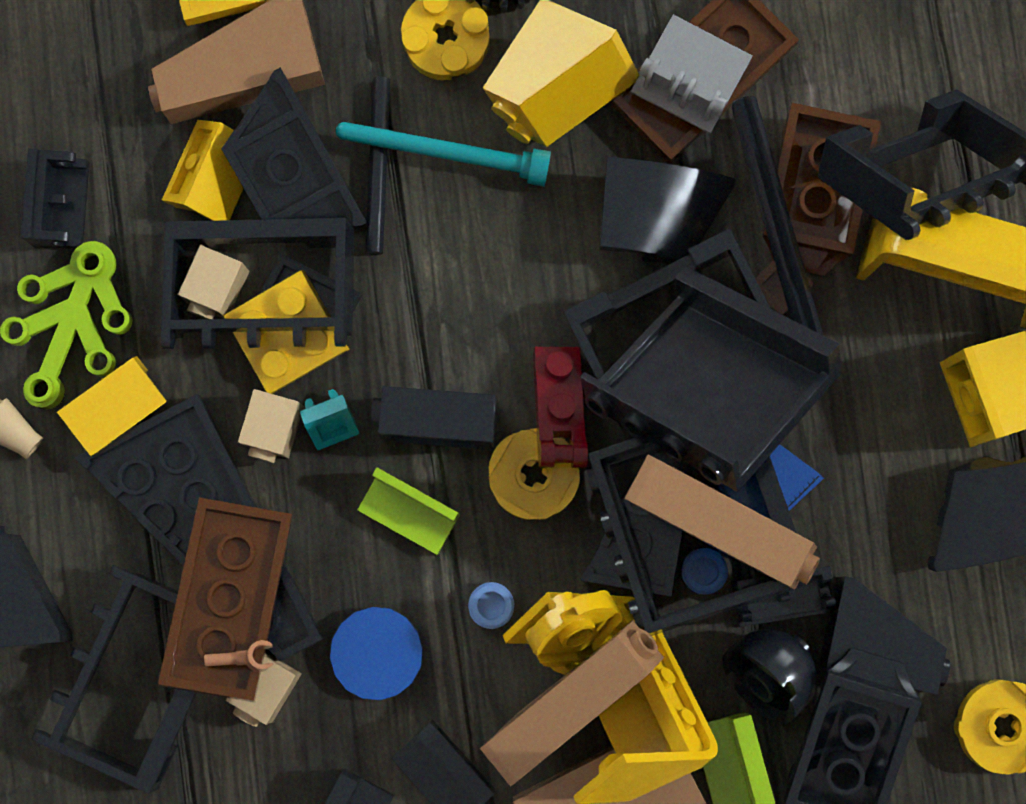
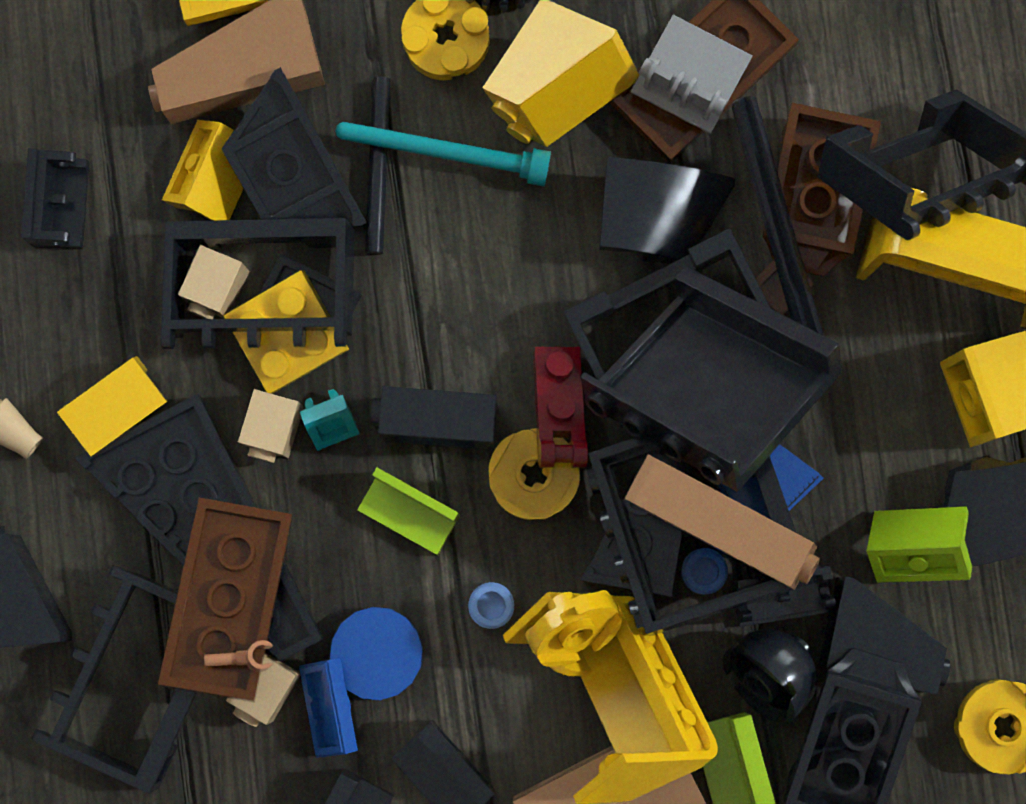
(71, 317): lime plant -> none
(328, 708): none -> blue plate
(572, 702): medium nougat slope -> none
(919, 545): none -> lime panel

